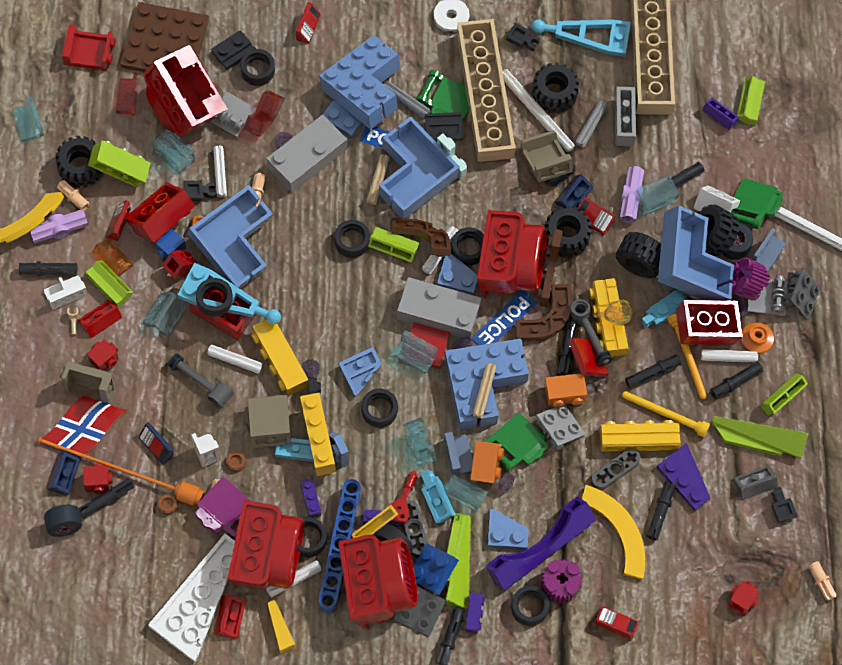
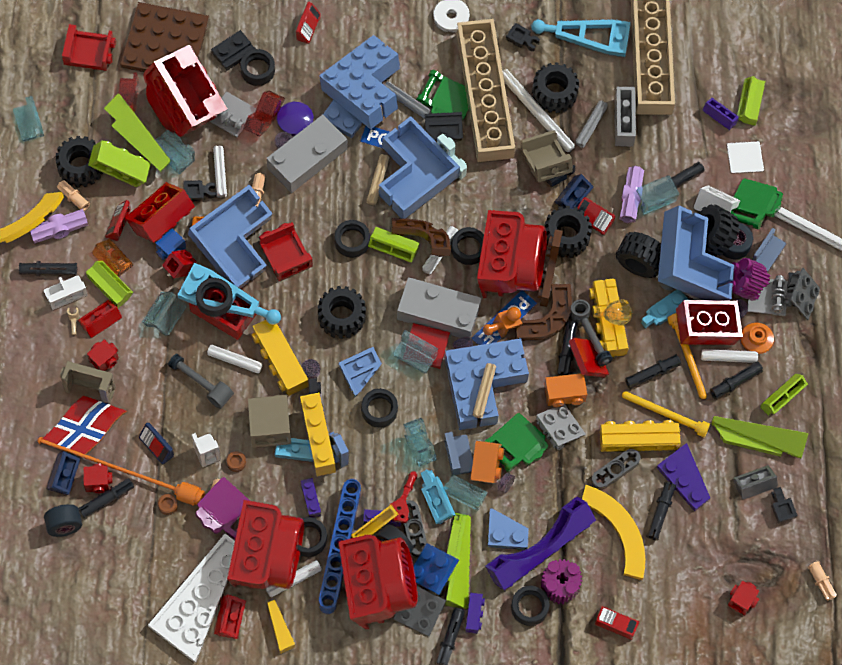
(135, 132): none -> lime wedge
(285, 251): none -> red panel
(294, 117): none -> dark purple dish
(338, 298): none -> black tyre
(457, 276): medium blue wing -> none
(503, 322): none -> orange piece
(745, 157): none -> white sticker

